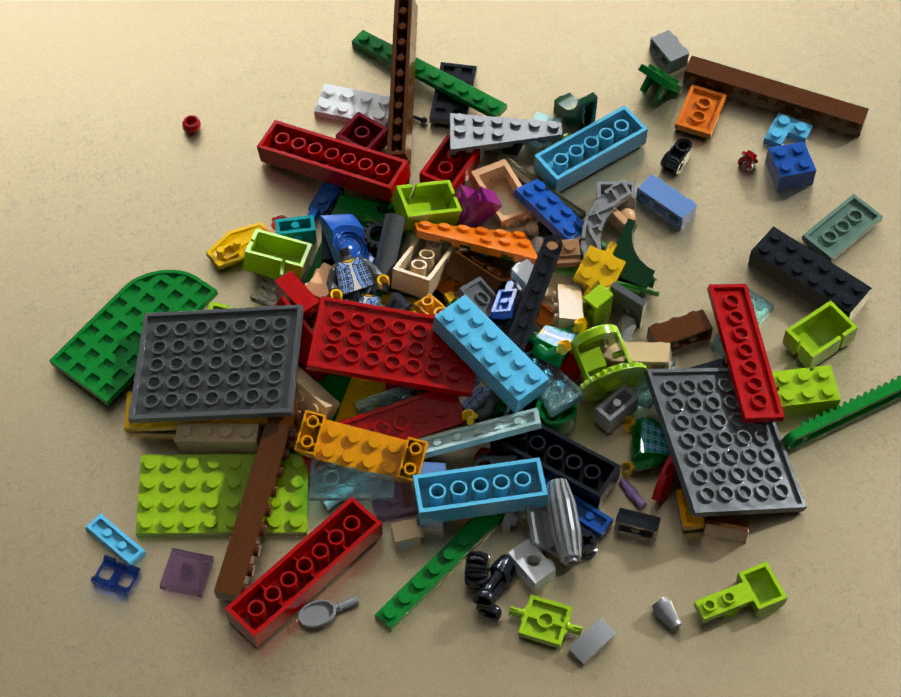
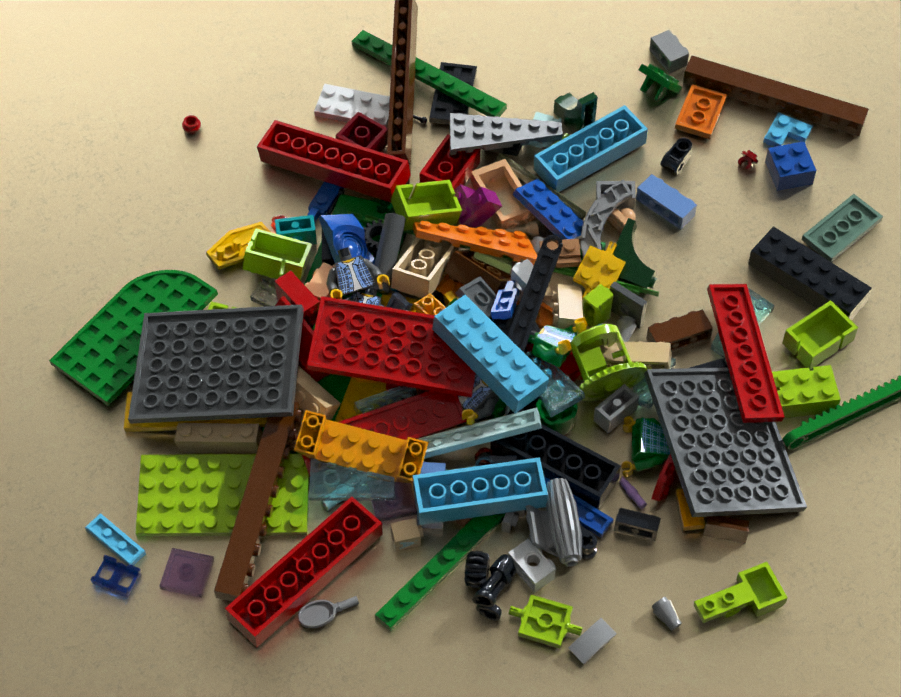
(500, 263): none -> yellowish green tile

